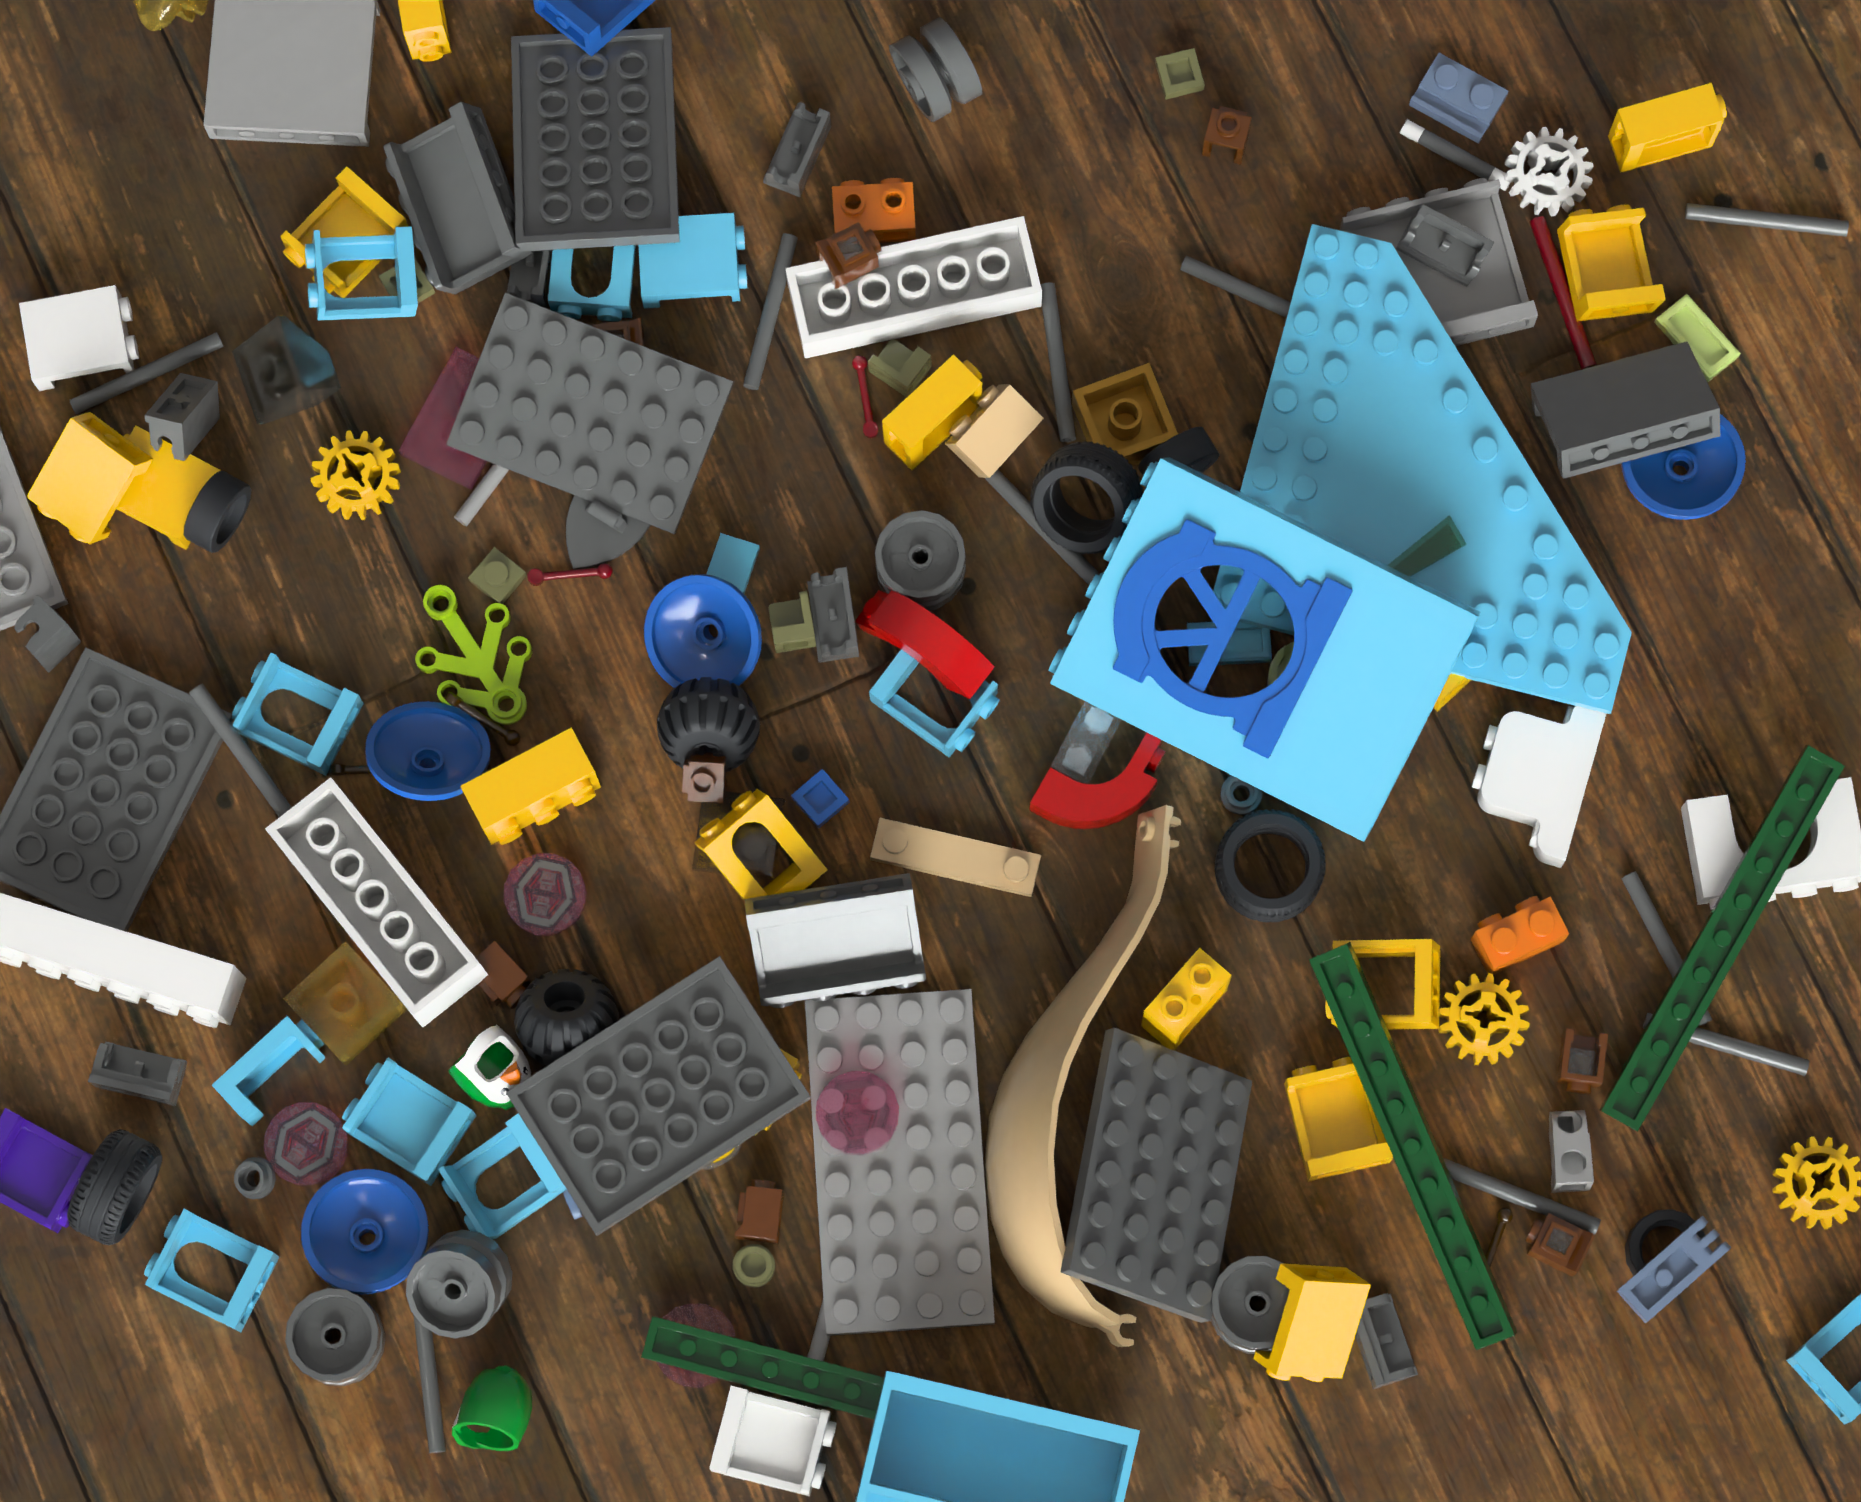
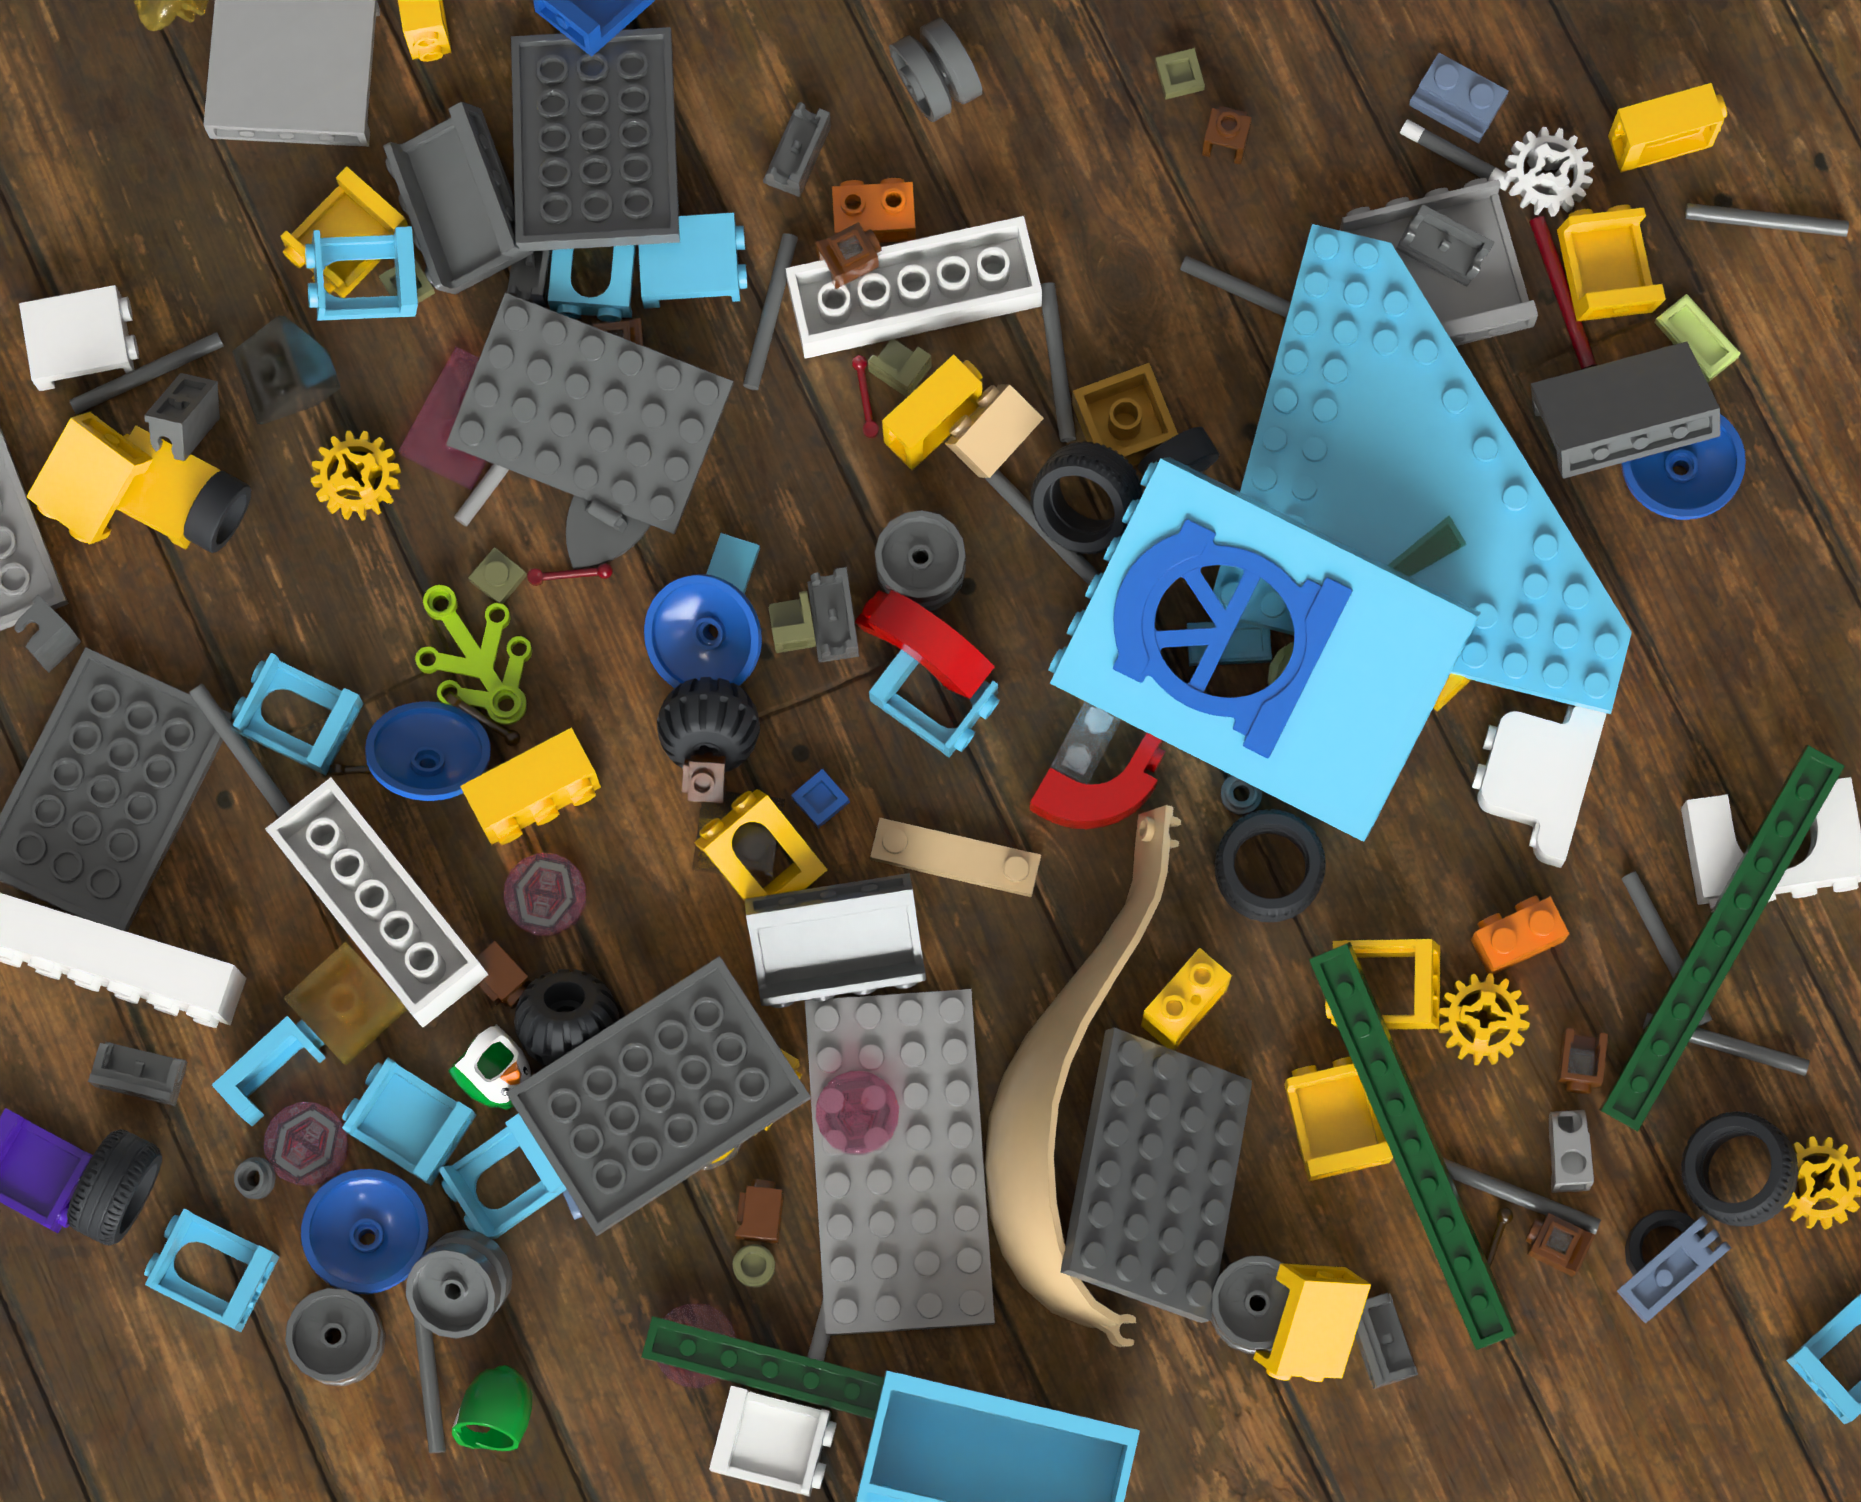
(1704, 1144): none -> black tyre

